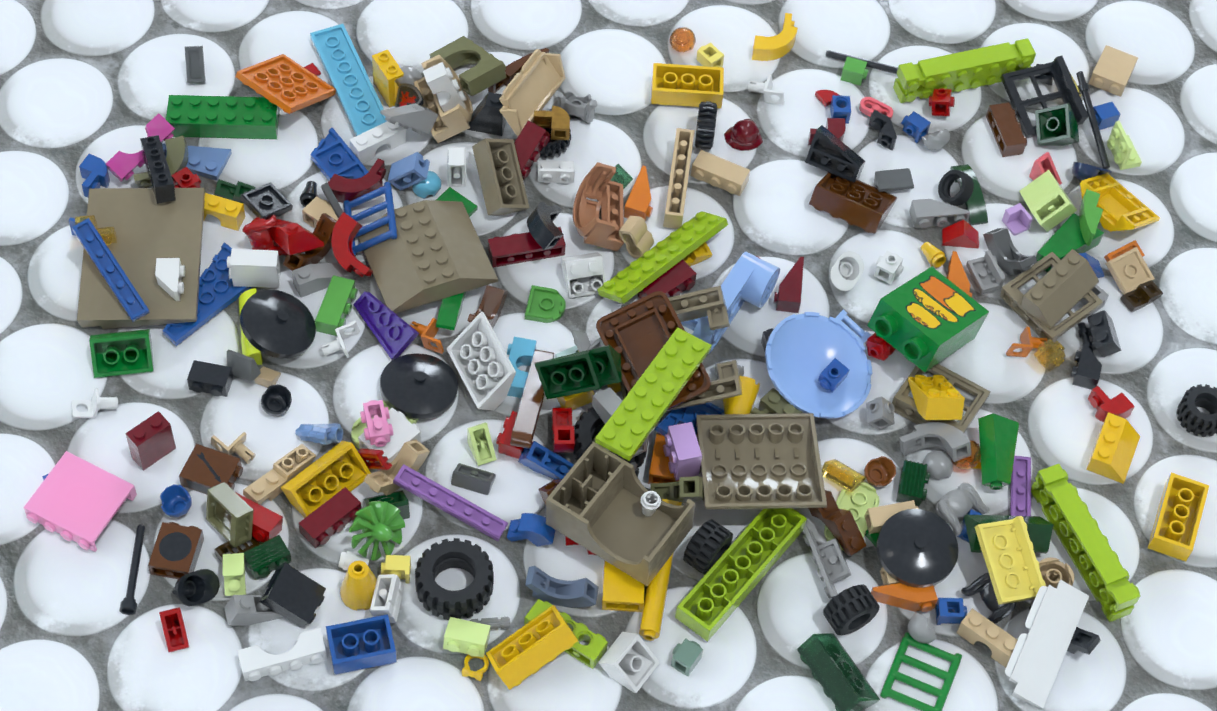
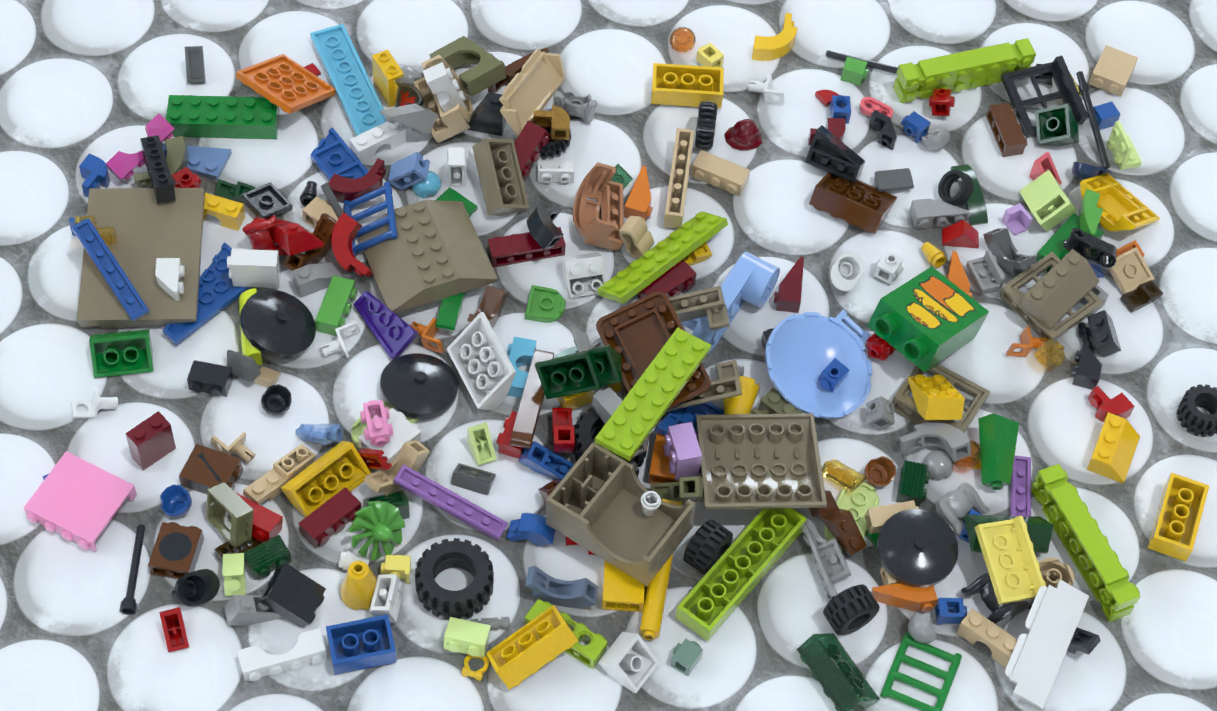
(1091, 248): none -> black piece

